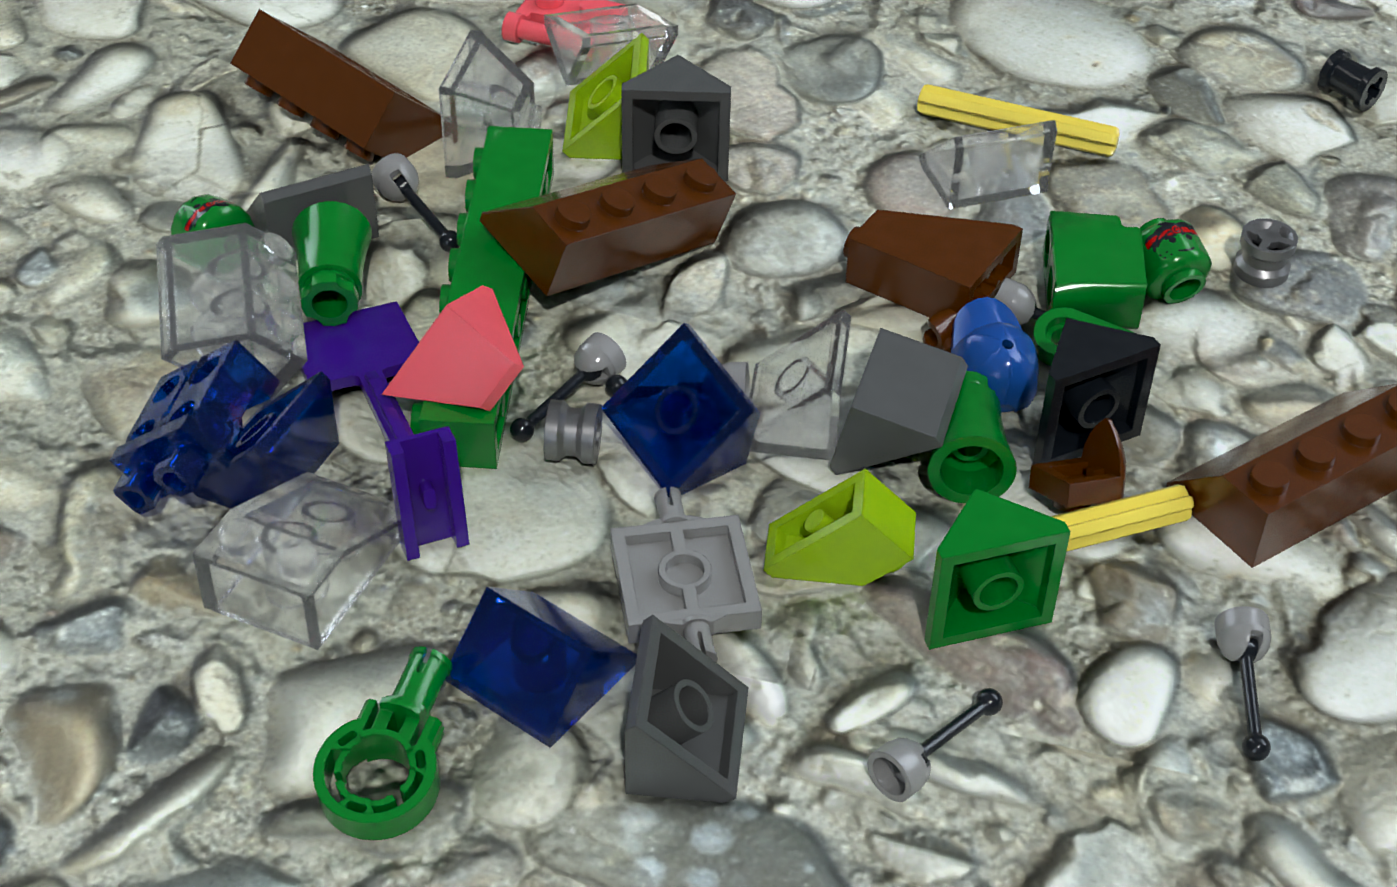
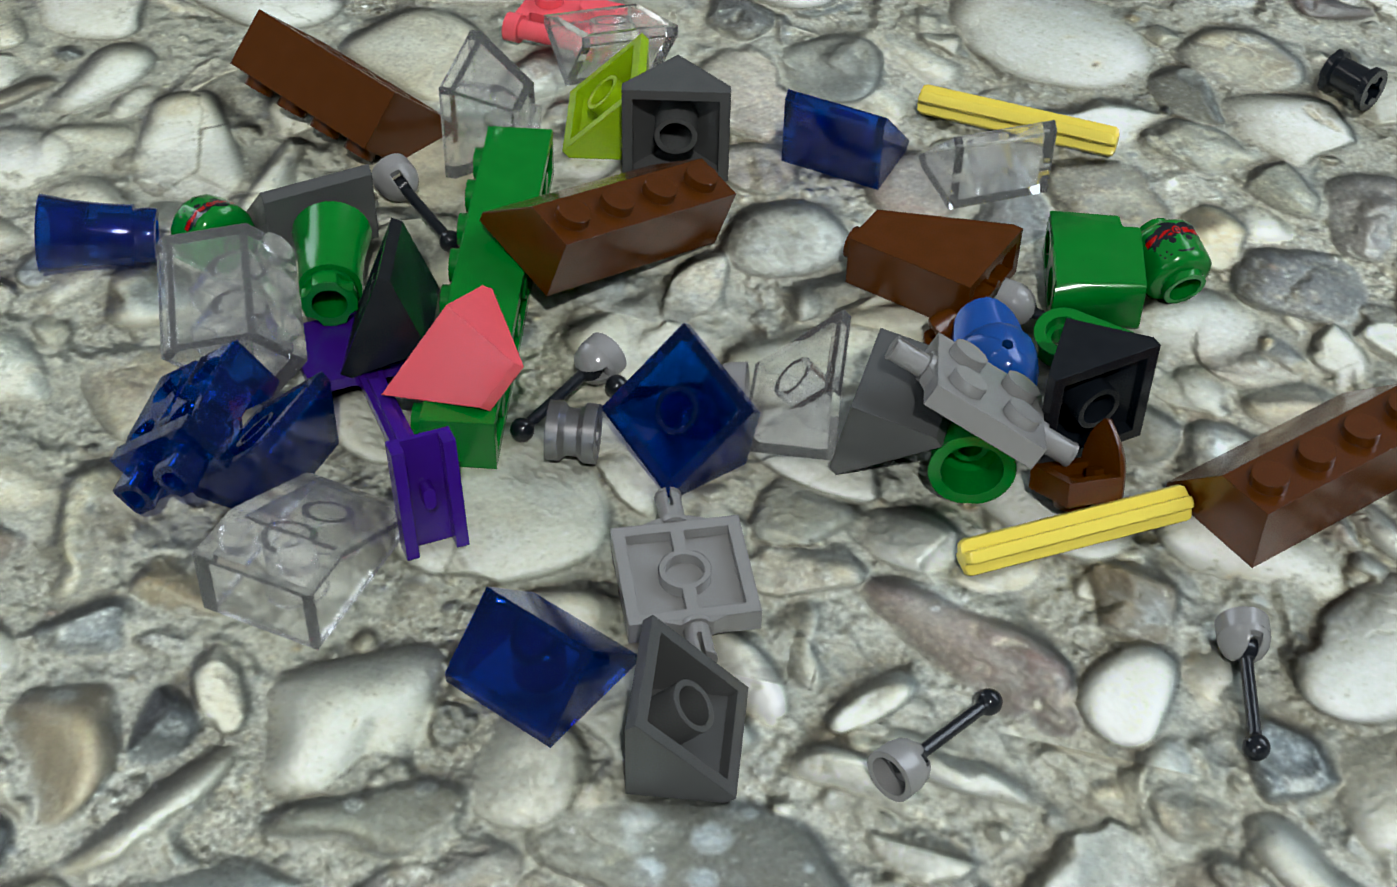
(93, 234): none -> clear blue plant
(394, 305): none -> black slope
(395, 732): green pin -> none
(840, 140): none -> clear blue slope
(843, 535): lime slope -> none
(983, 398): none -> light grey plate
(995, 571): green slope -> none
(1265, 253): flat silver wheel -> none

